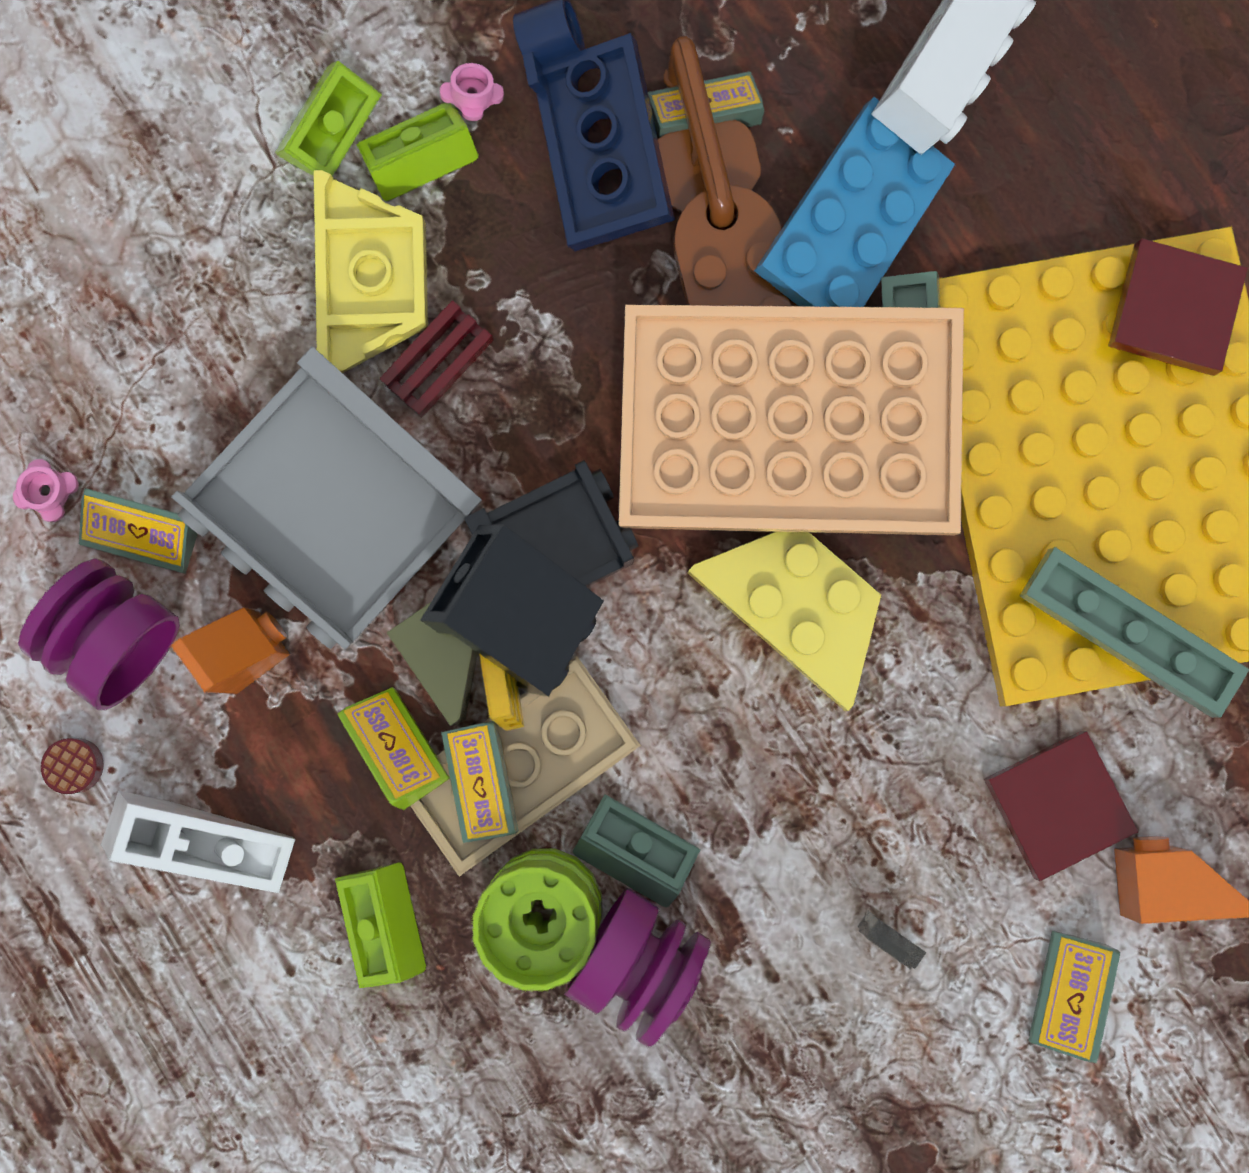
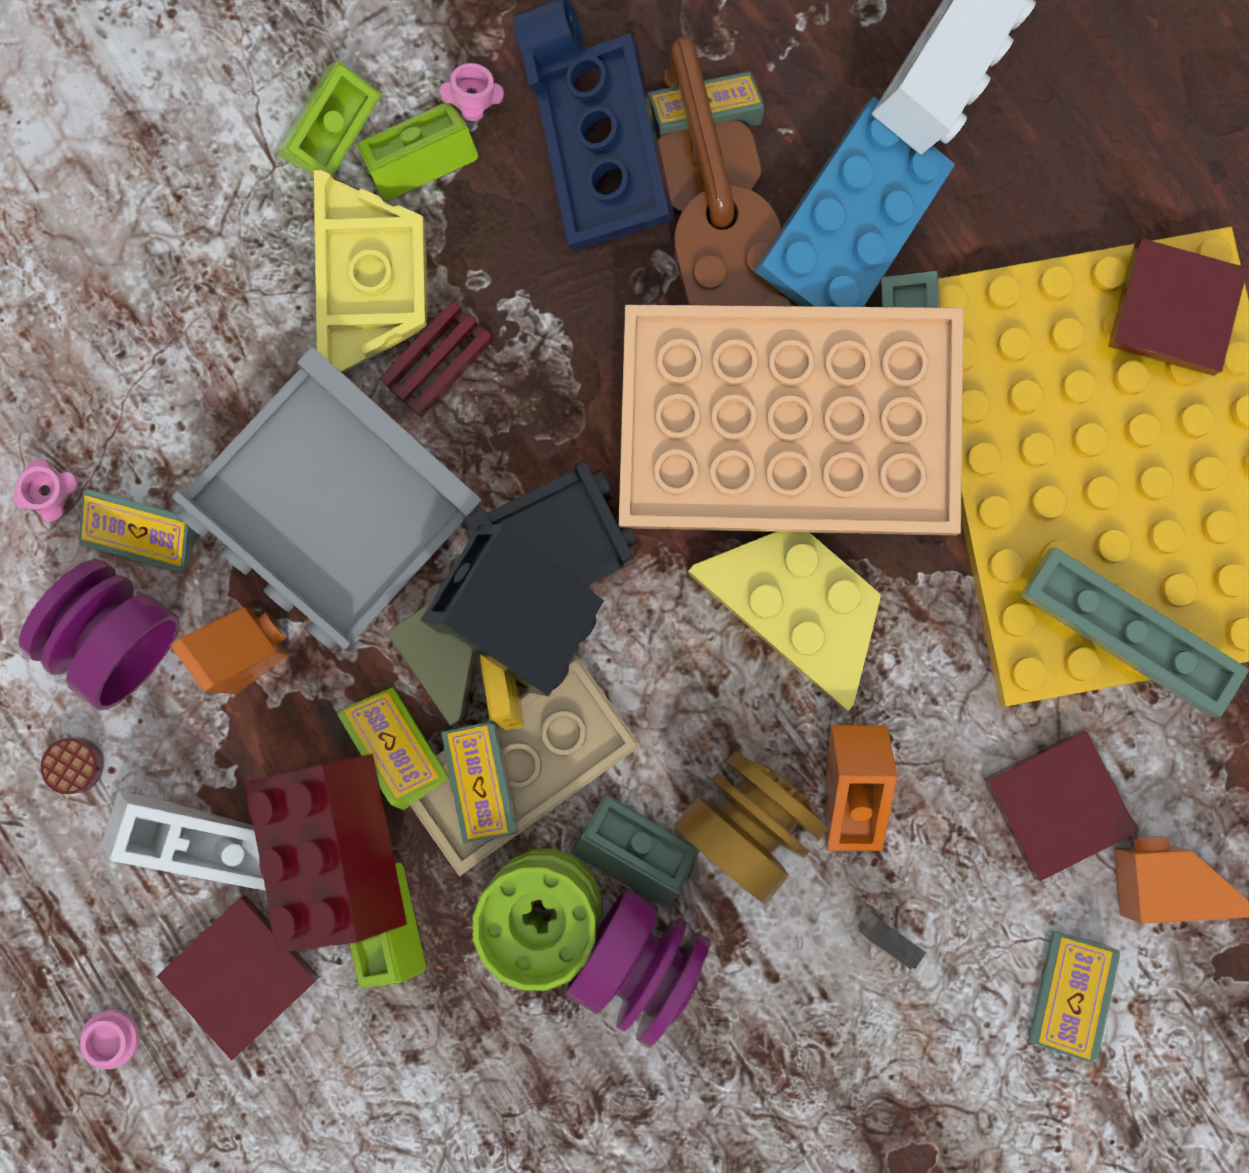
(109, 1039): none -> bright pink plate
(236, 977): none -> dark red tile
(326, 855): none -> dark red brick
(751, 826): none -> pearl gold wheel
(858, 787): none -> orange slope

